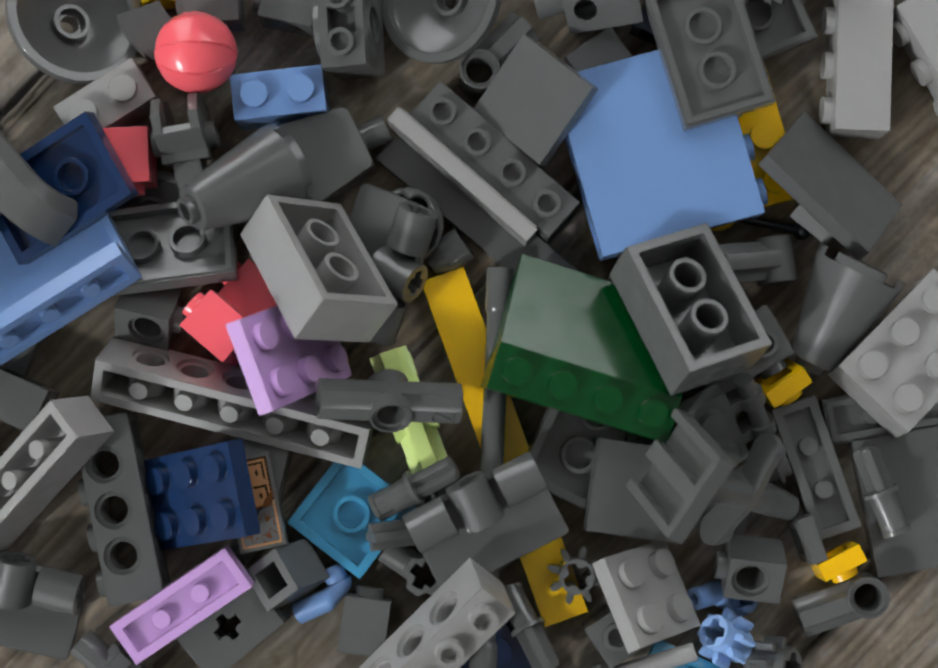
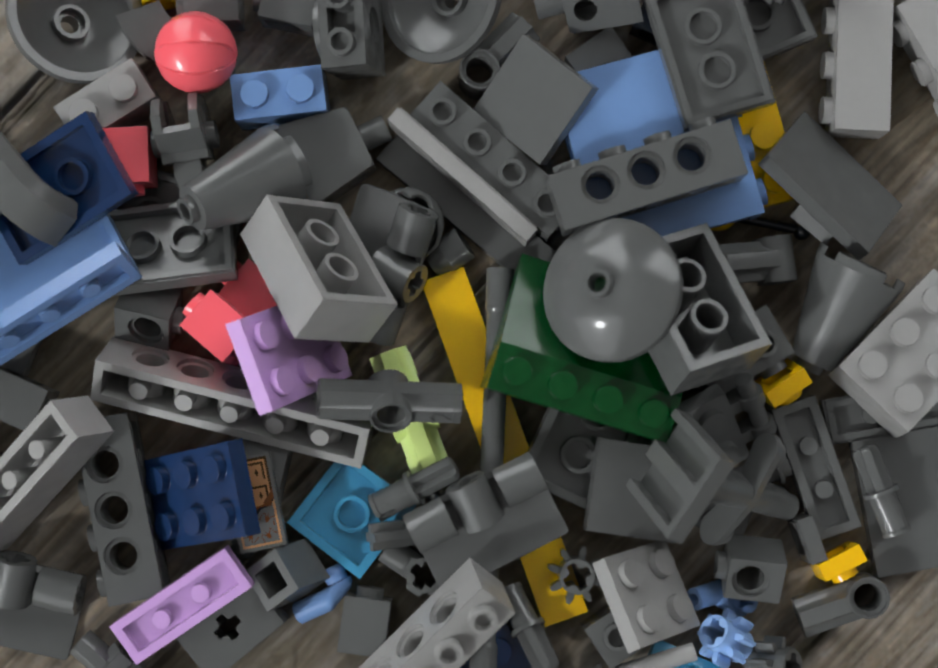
(639, 293): none -> dark grey dish
(712, 141): none -> dark grey brick

